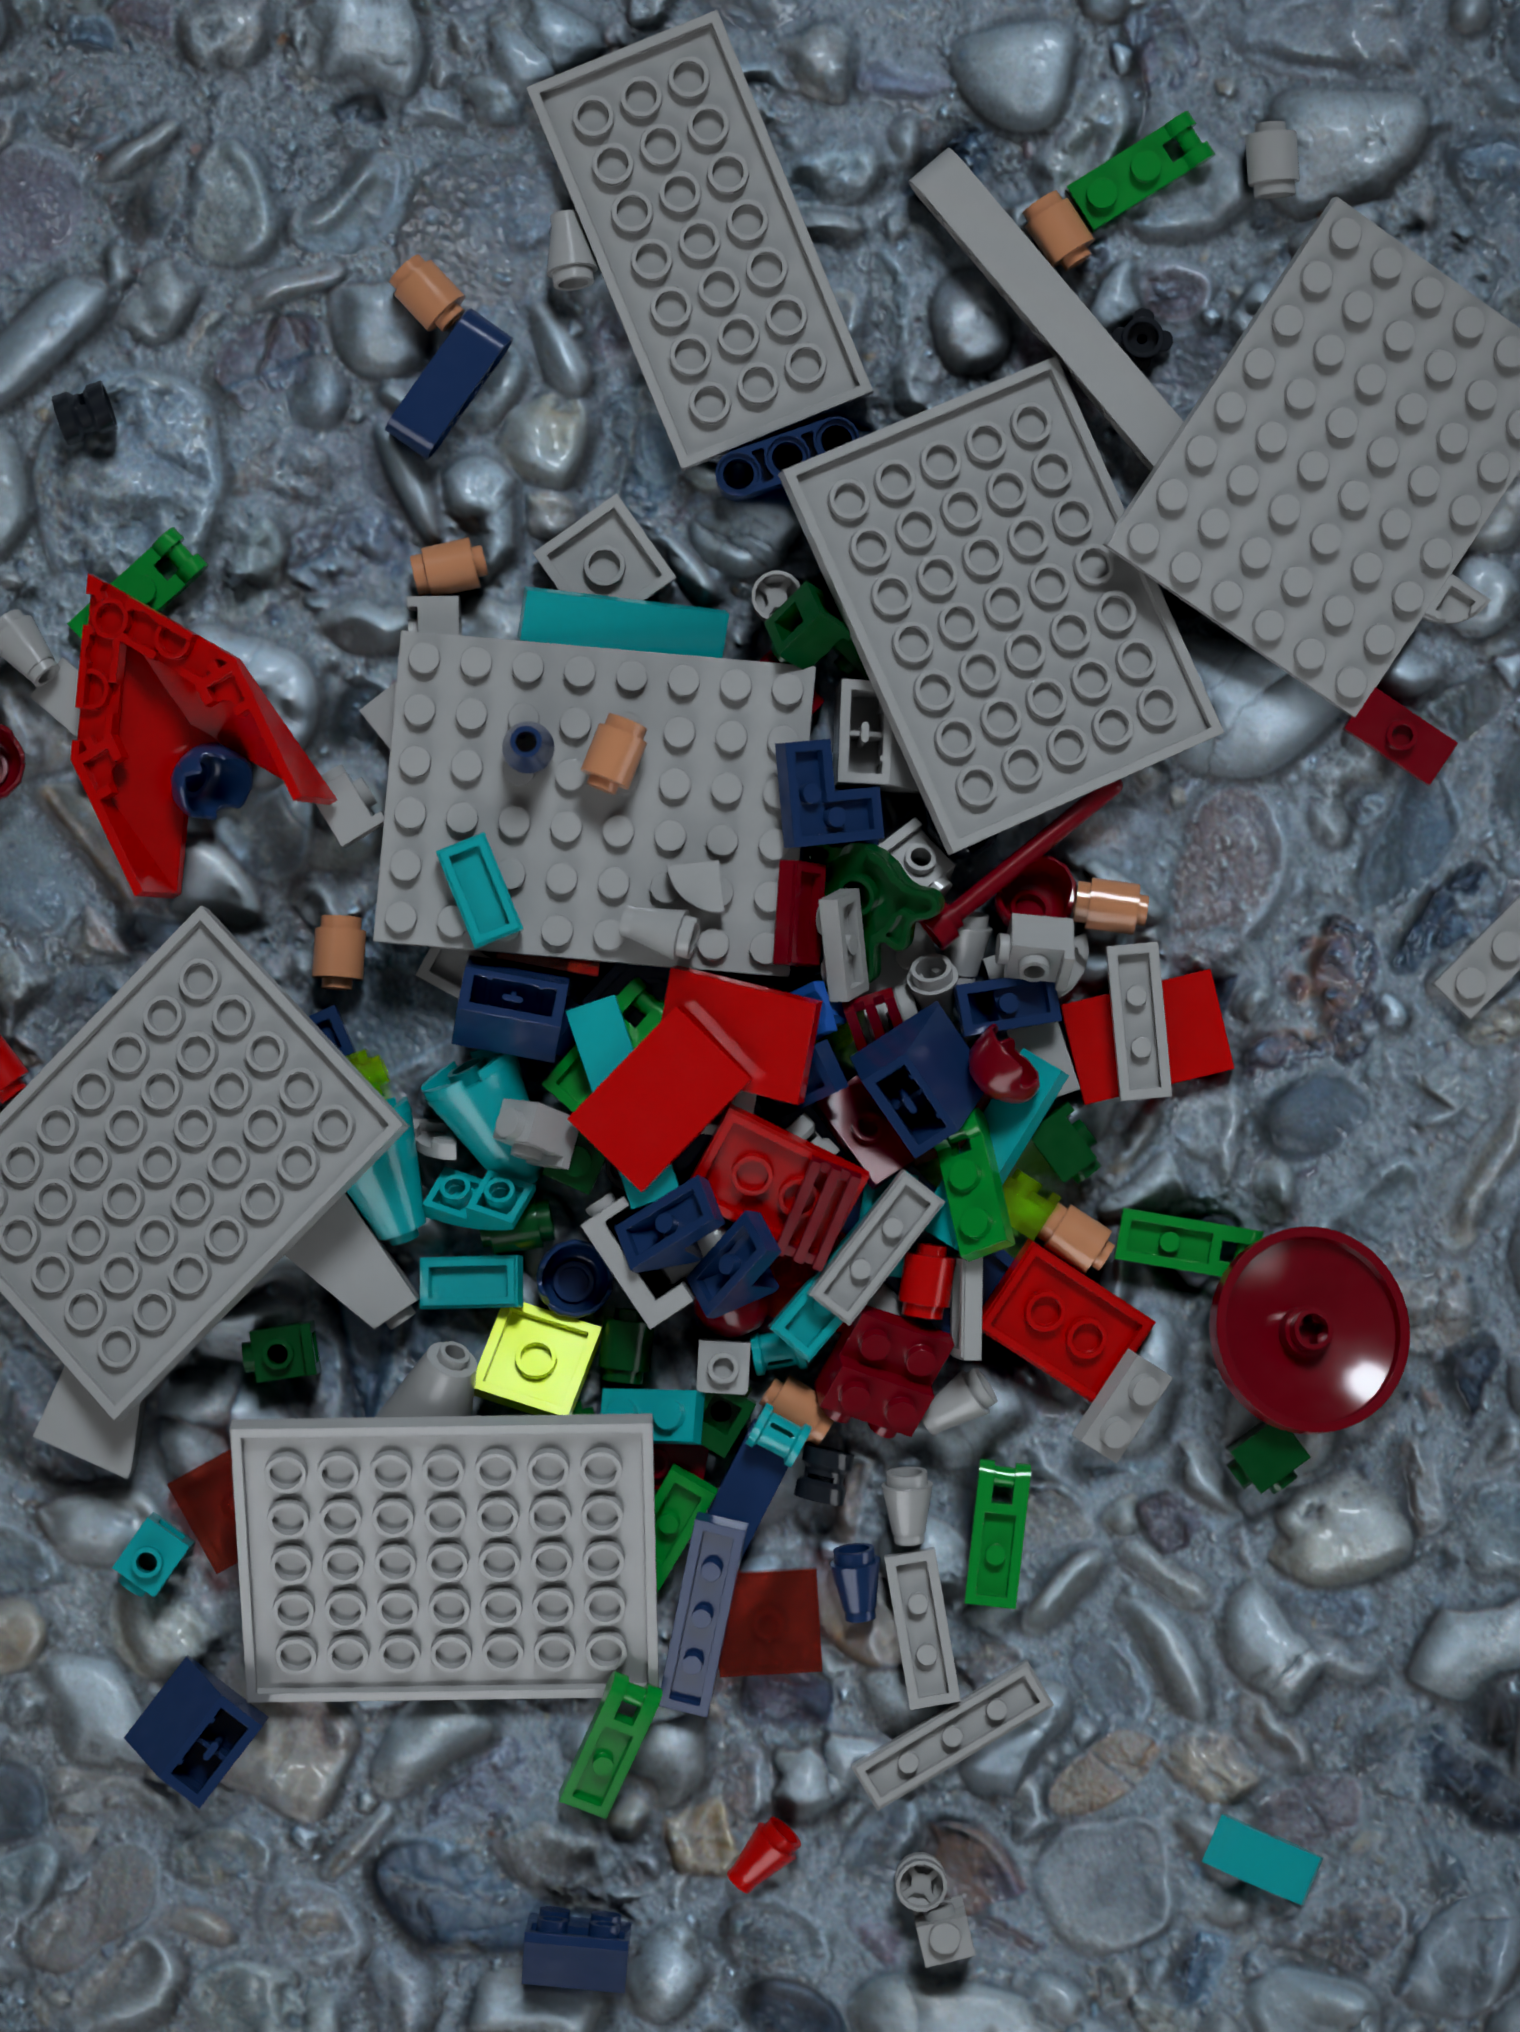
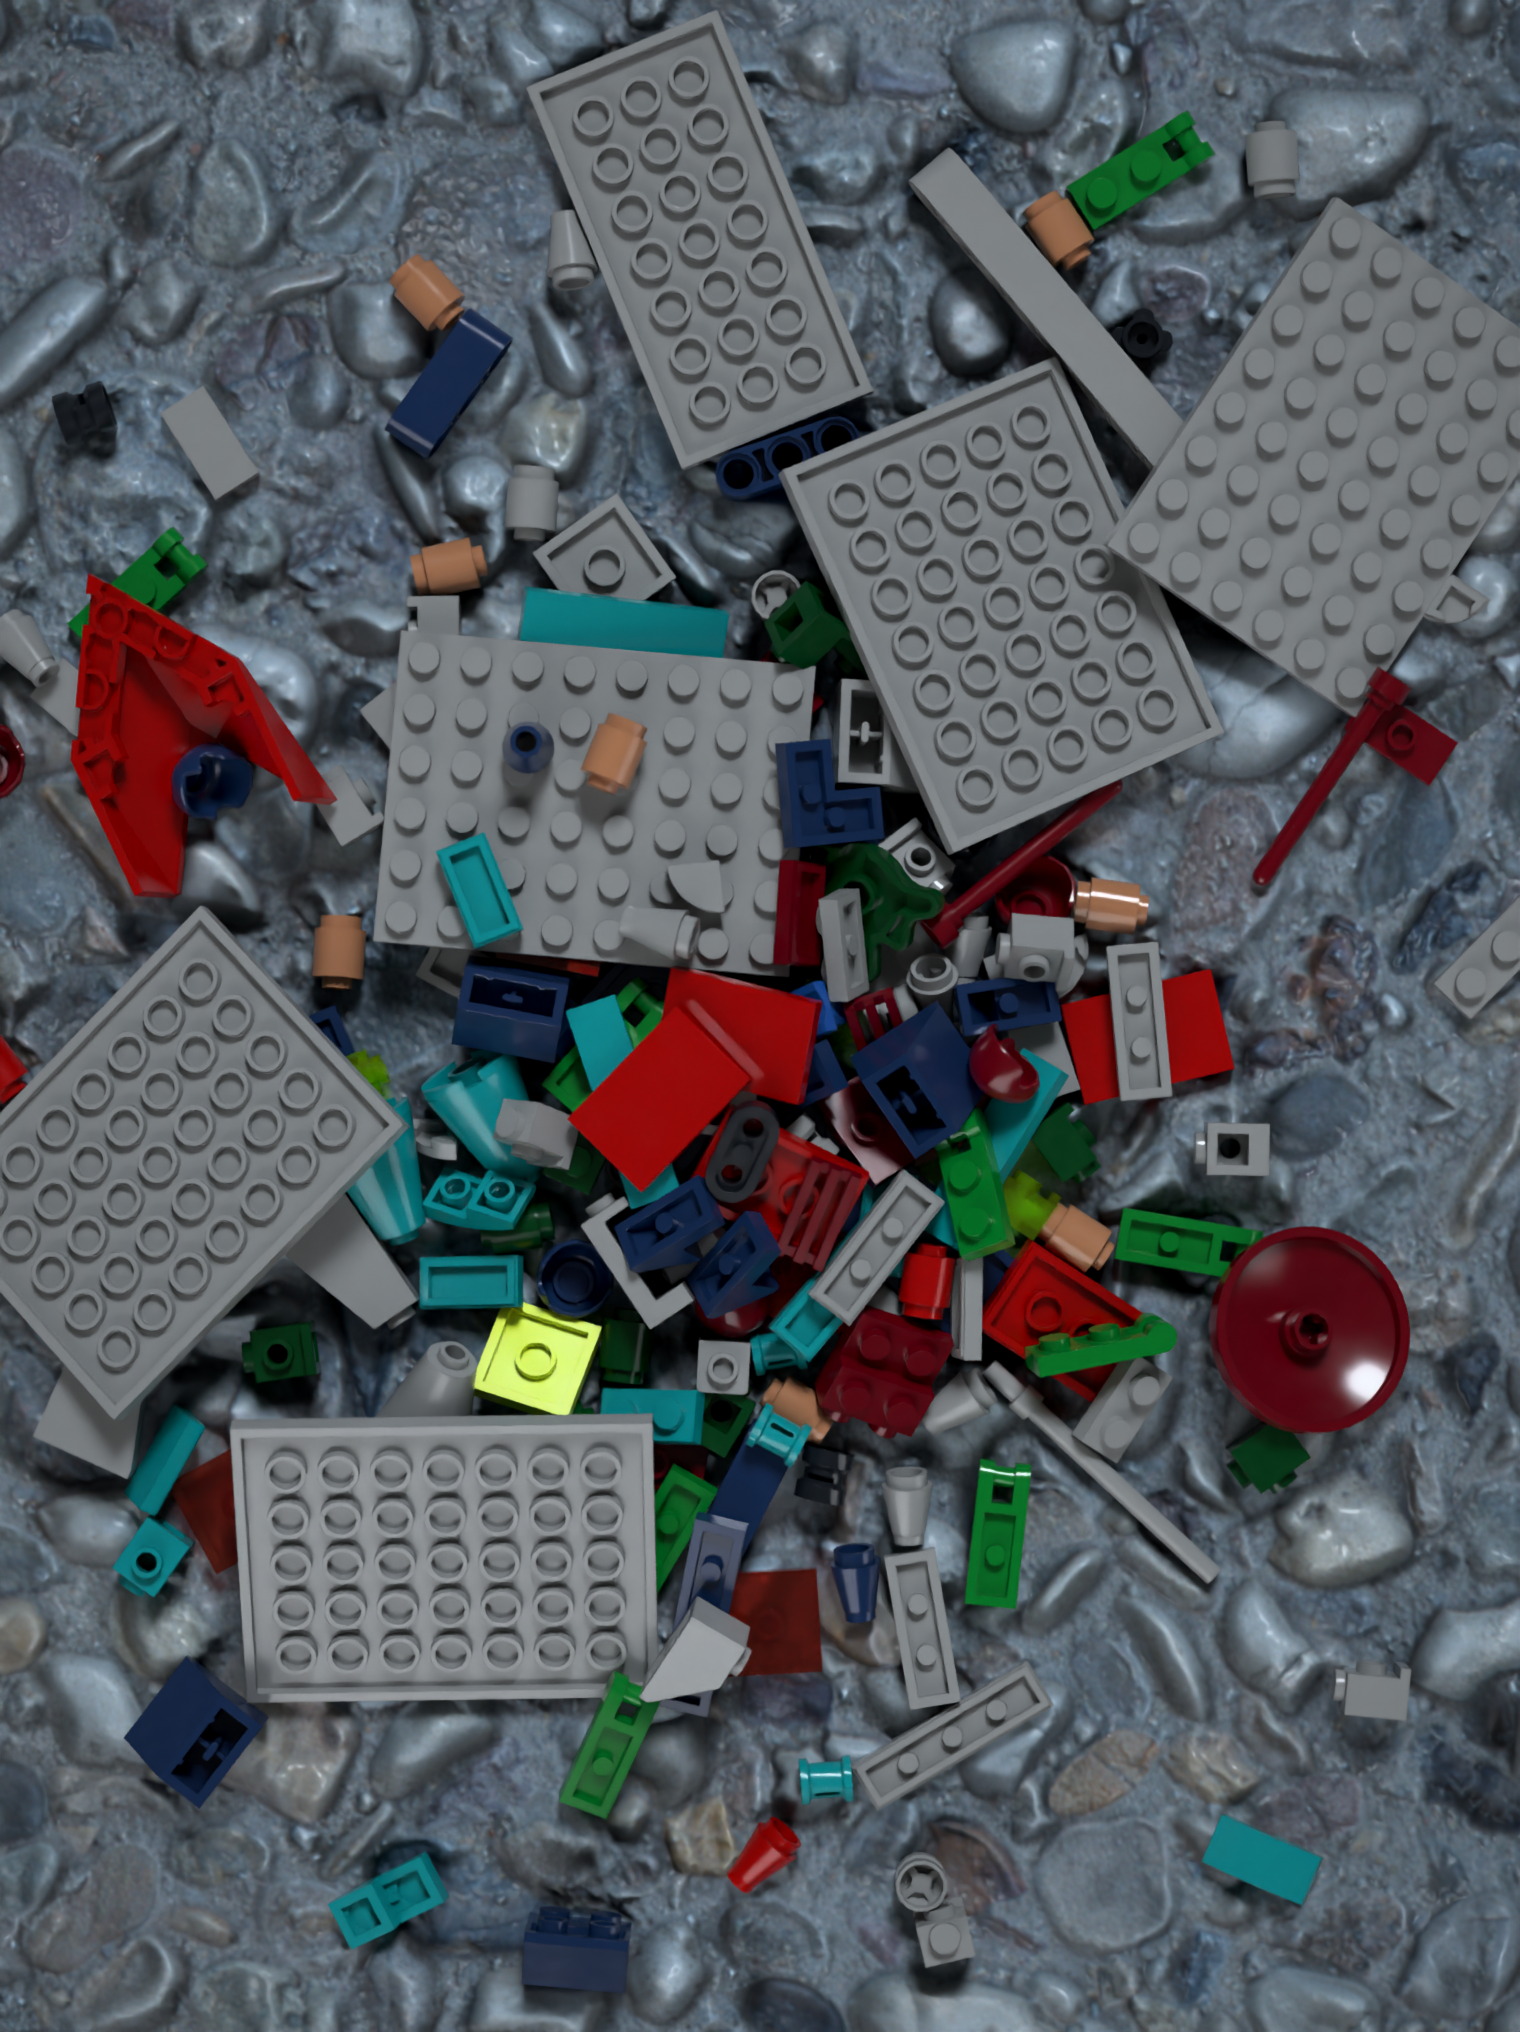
(164, 1460): none -> teal tile
(210, 443): none -> light grey tile
(388, 1900): none -> teal slope
(532, 503): none -> light grey brick
(698, 1654): none -> light grey slope
(742, 1148): none -> black plate
(825, 1779): none -> teal bush
(1028, 1403): none -> light grey bar
(1102, 1346): none -> green plate
(1252, 1152): none -> light grey brick
(1372, 1690): none -> light grey brick
(1383, 695): none -> dark red piece

